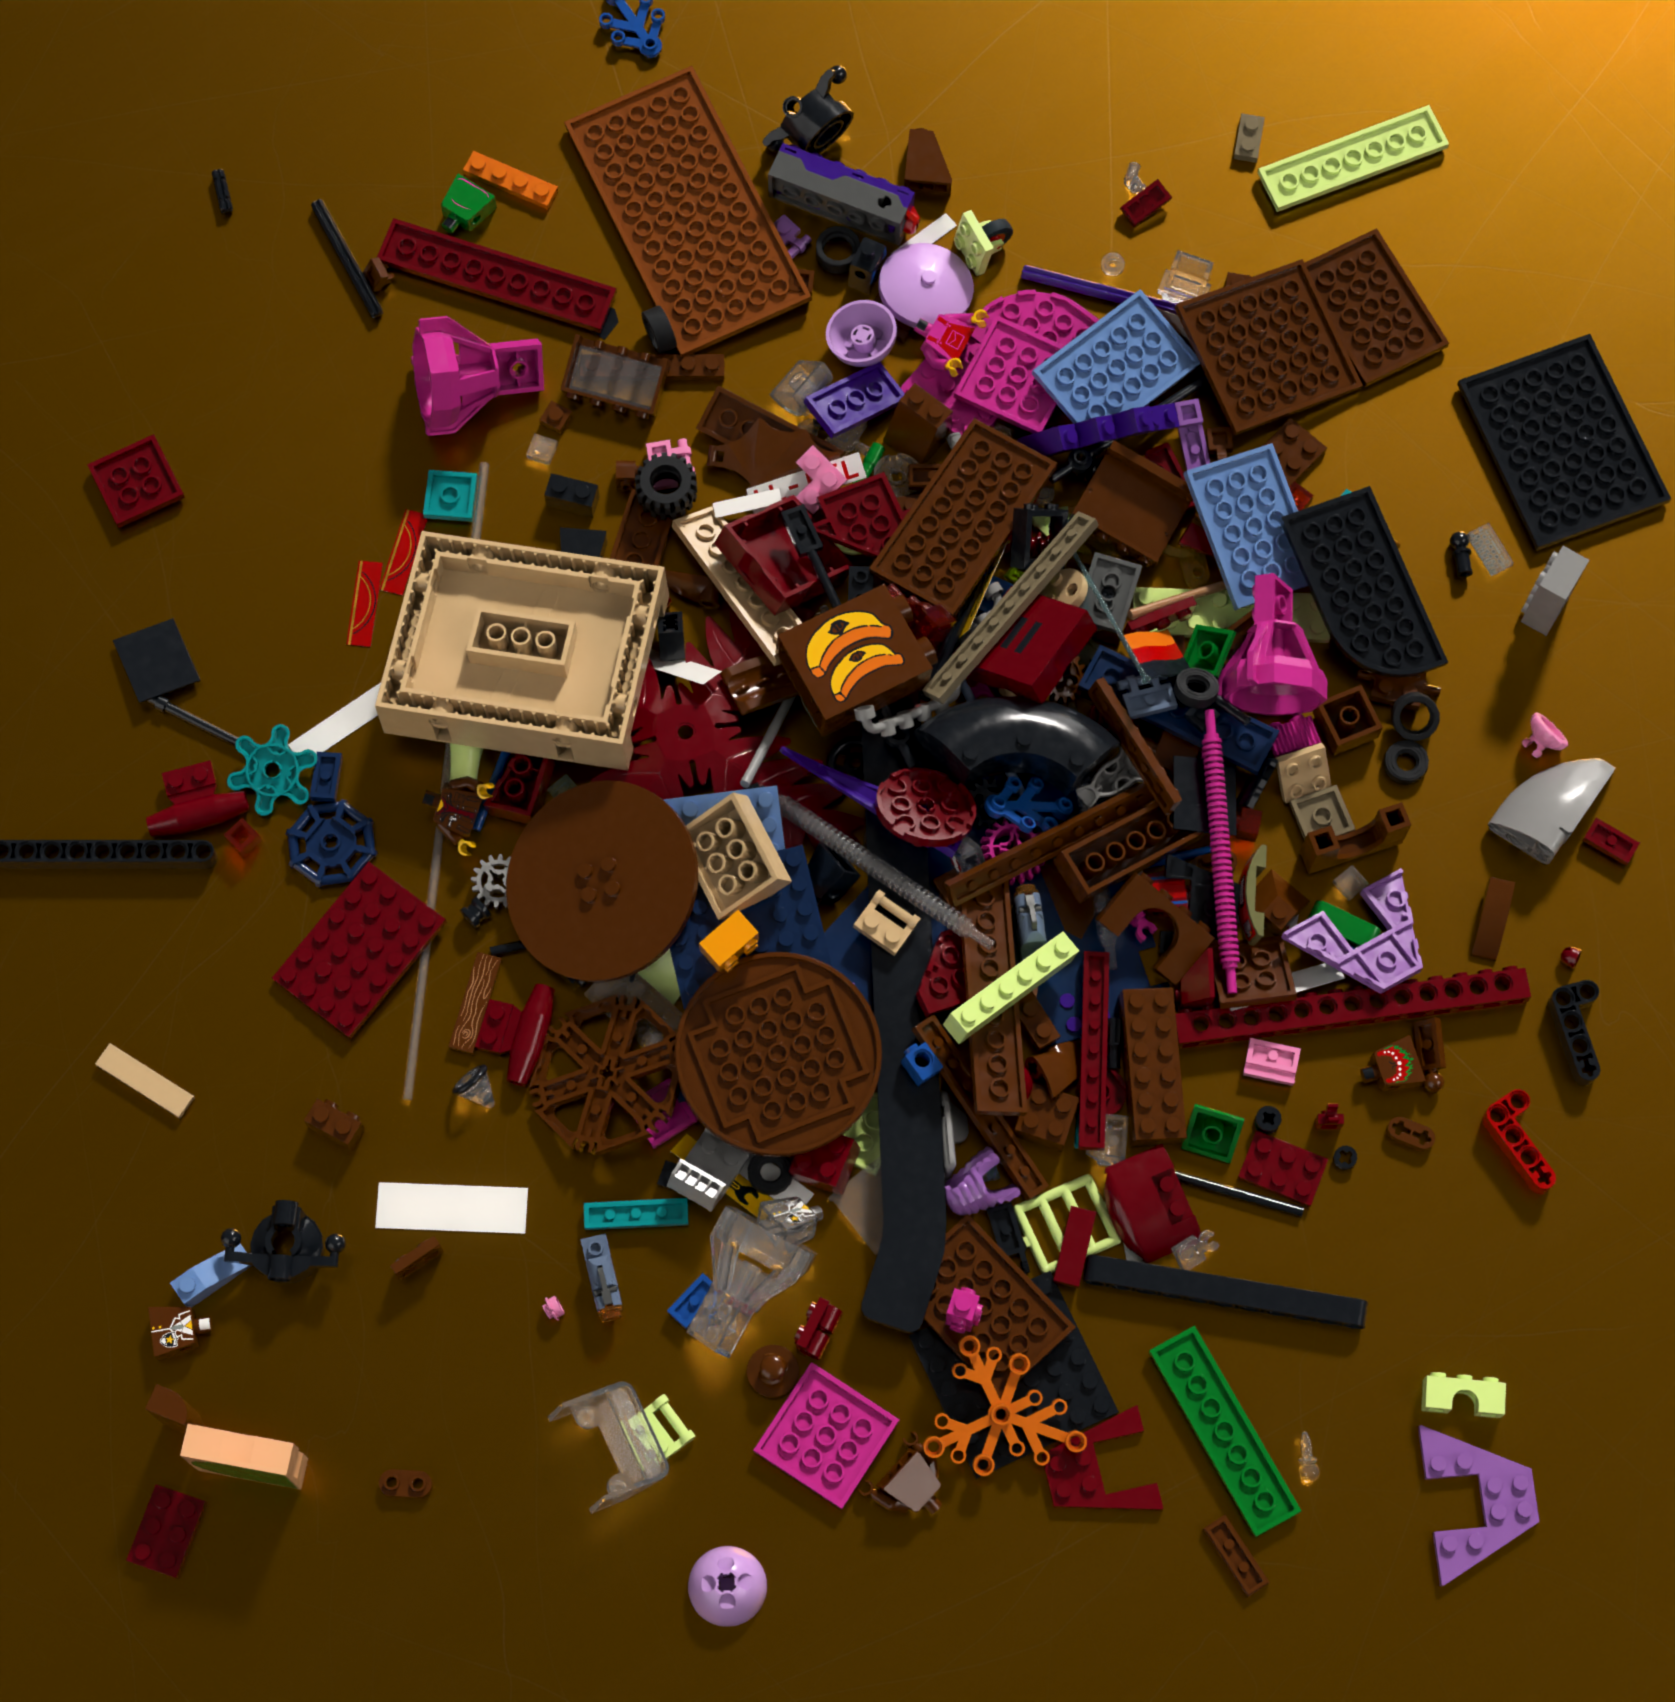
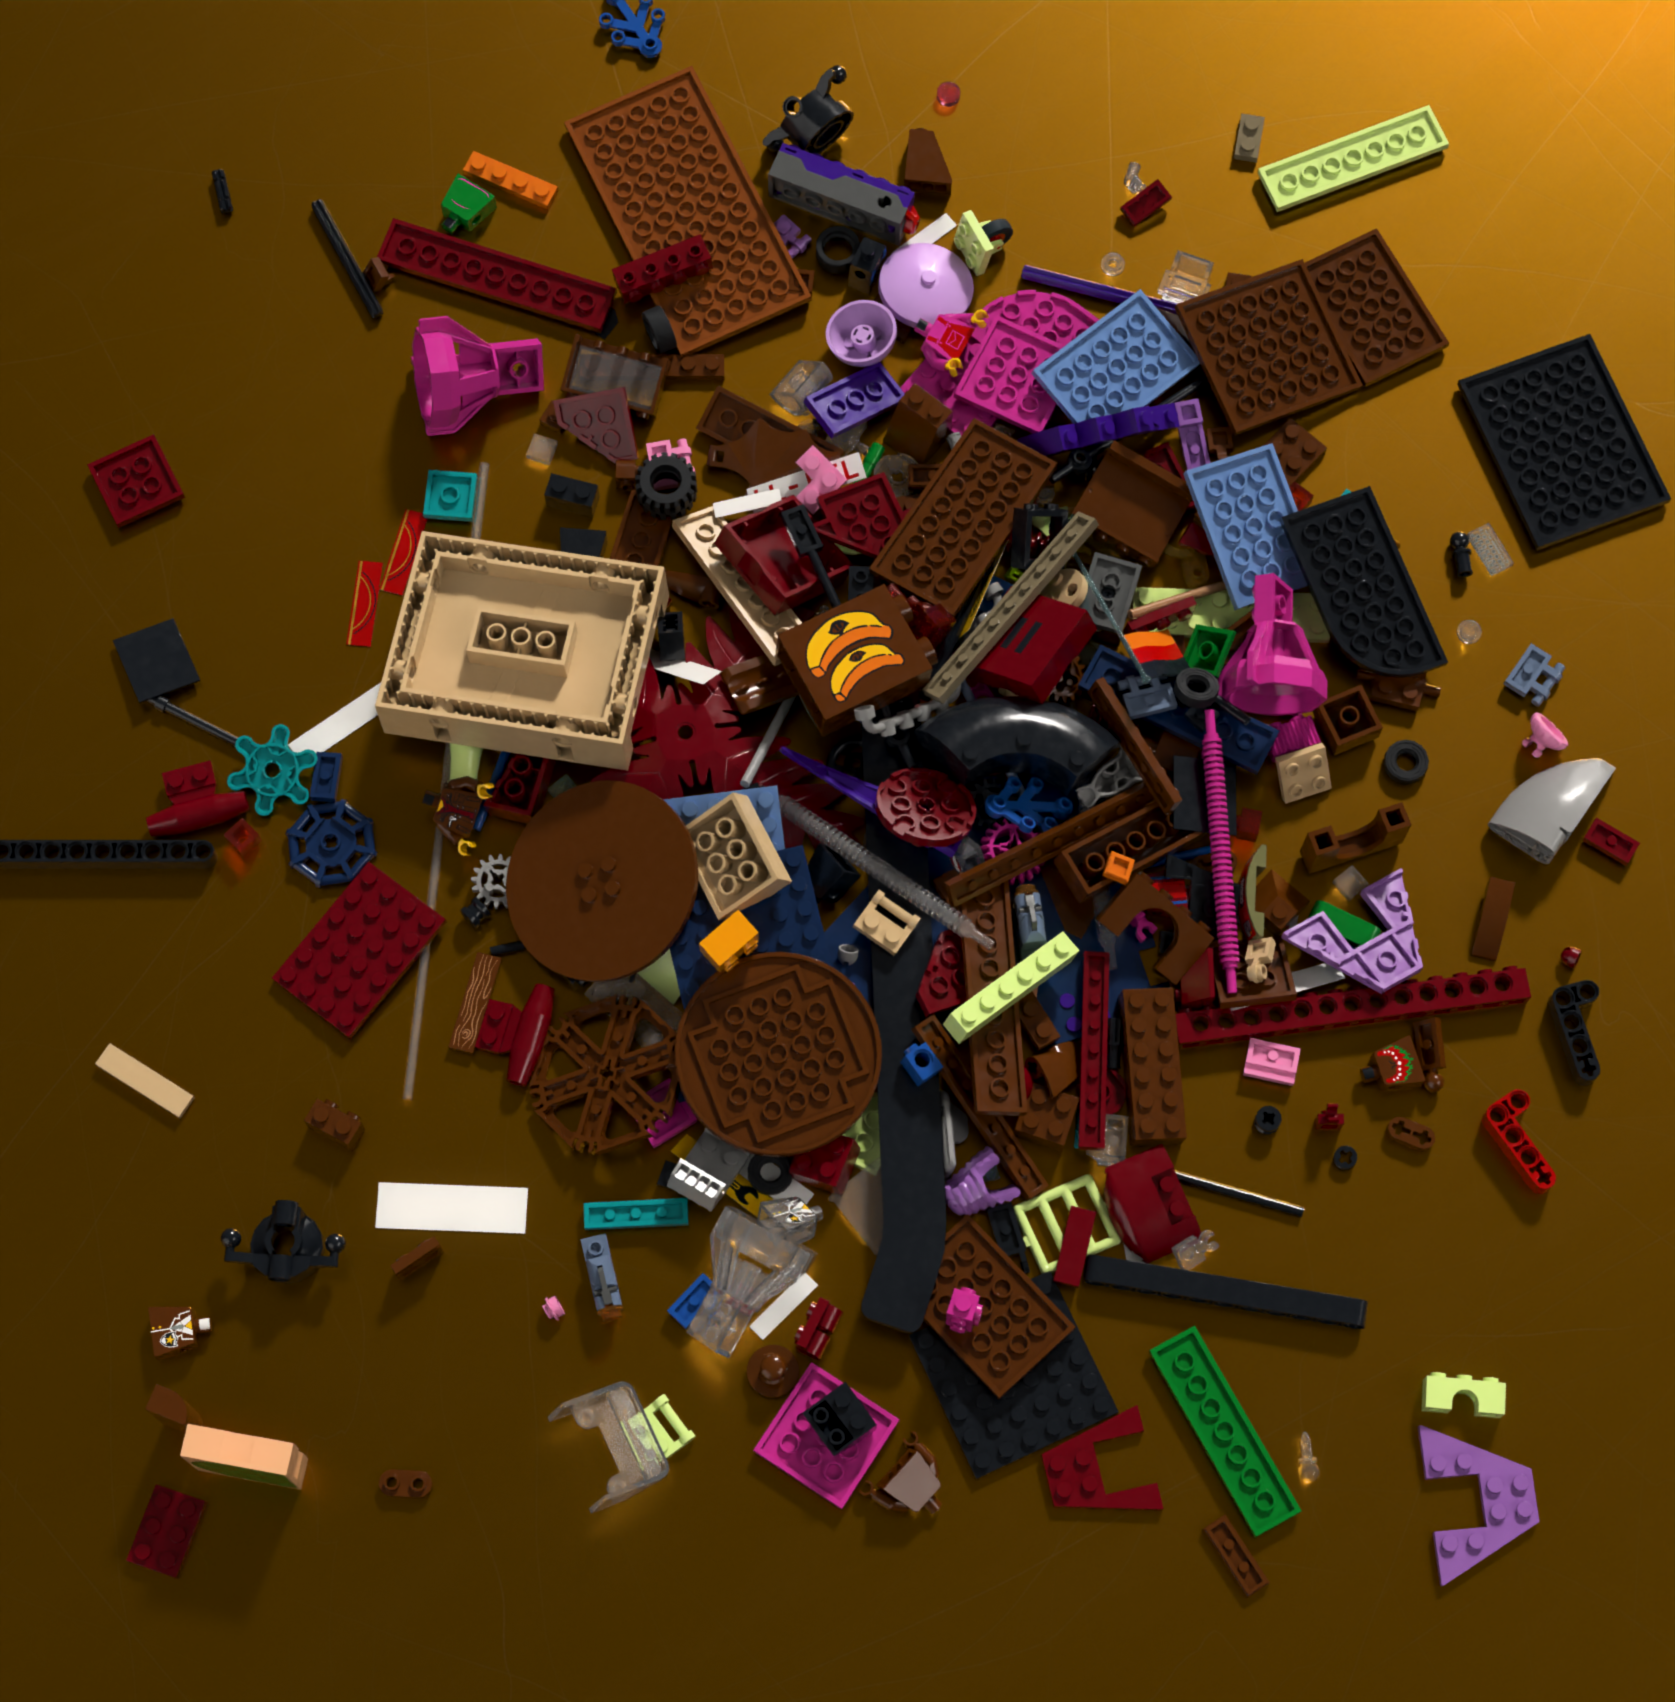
(207, 1278): medium blue slope -> none
(475, 1087): clear hat -> none
(600, 422): none -> dark red plate
(662, 269): none -> dark red brick
(729, 1604): lavender piece -> none
(783, 1306): none -> white sticker
(840, 1420): none -> black slope
(847, 953): none -> light grey hinge
(948, 94): none -> clear pink tile
(1031, 1424): orange plant -> none
(1118, 867): none -> orange tile
(1212, 1133): green slope -> none
(1255, 785): black slope -> none
(1257, 954): none -> tan plate
(1282, 1169): dark red plate -> none
(1322, 810): dark tan plate -> none
(1423, 733): black tyre -> none
(1469, 631): none -> clear plate
(1529, 669): none -> sand blue plate
(1553, 589): light grey brick -> none

